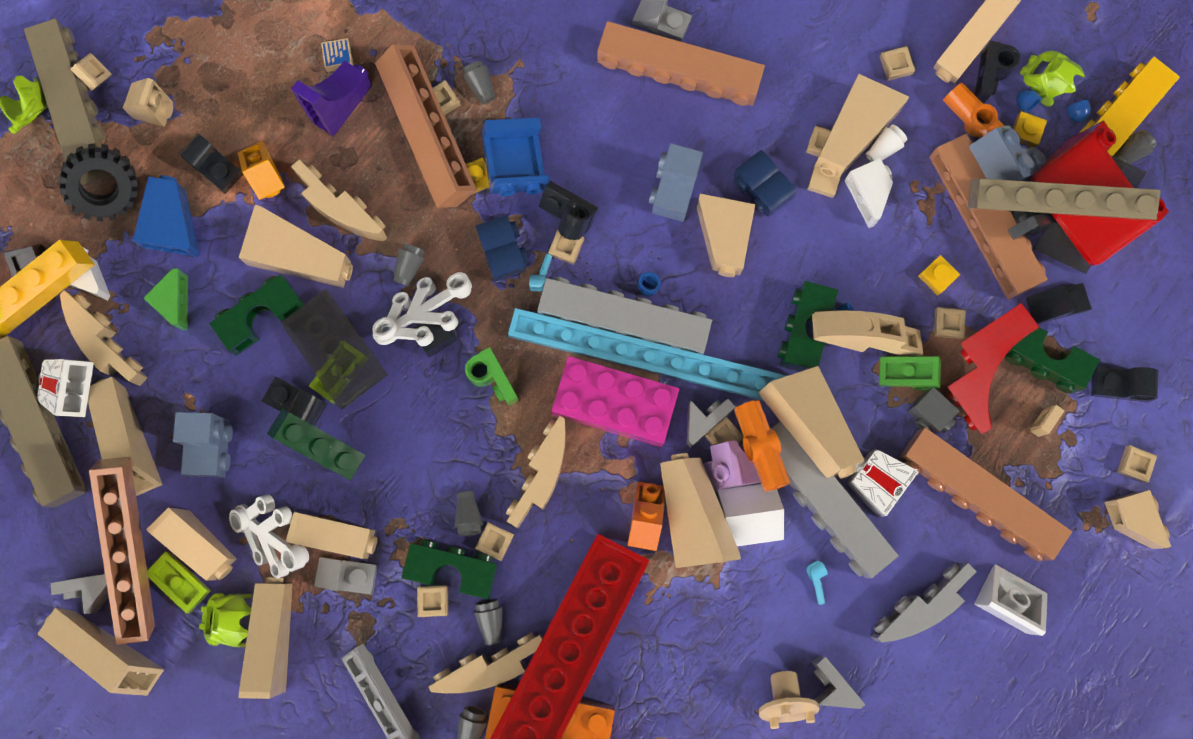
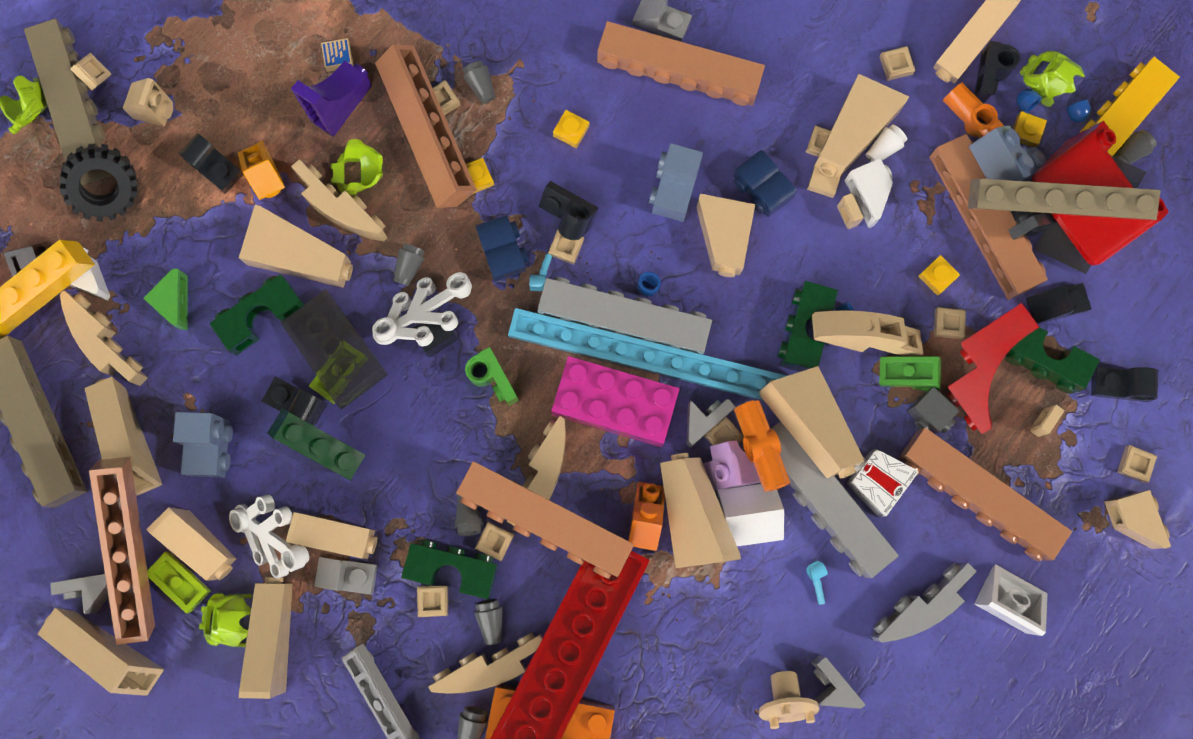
(65, 386): white torso -> none
(166, 219): blue slope -> none
(371, 167): none -> lime helmet
(513, 156): blue panel -> none
(545, 519): none -> nougat brick
(571, 129): none -> yellow plate
(850, 211): none -> tan tile

